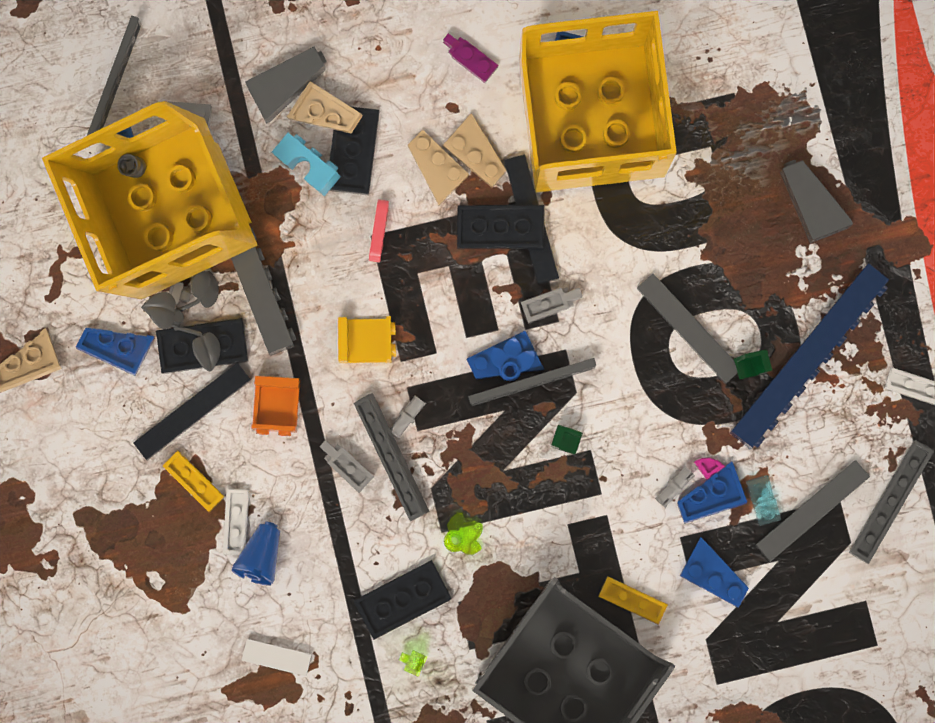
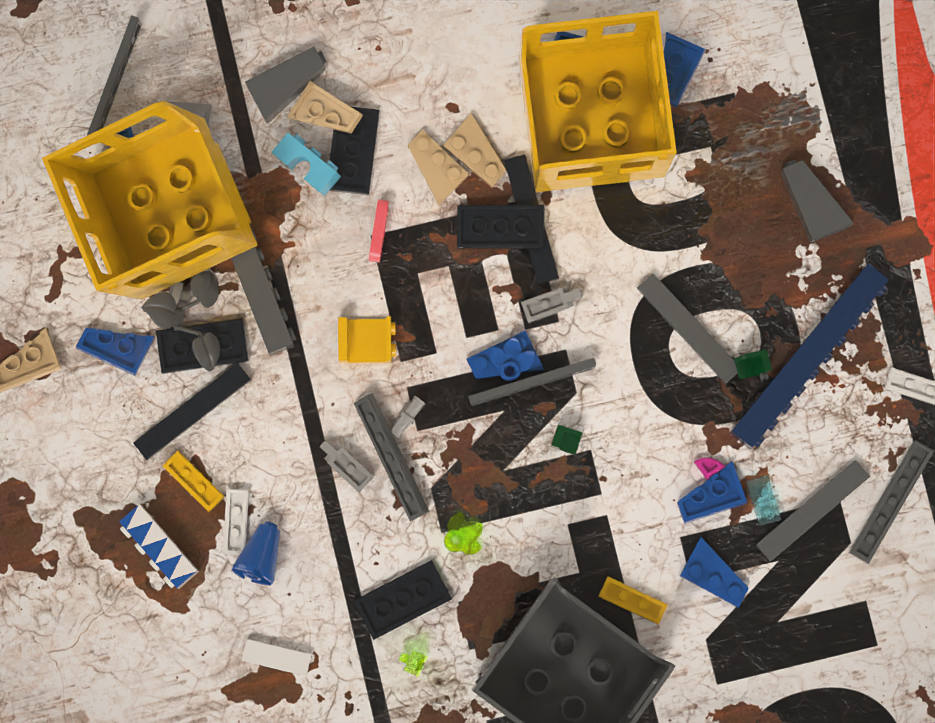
(127, 167): dark grey wheel -> none
(159, 547): none -> brick
(276, 405): orange panel -> none
(470, 58): magenta hinge -> none
(675, 487): light grey pin -> none
(680, 64): none -> blue wing

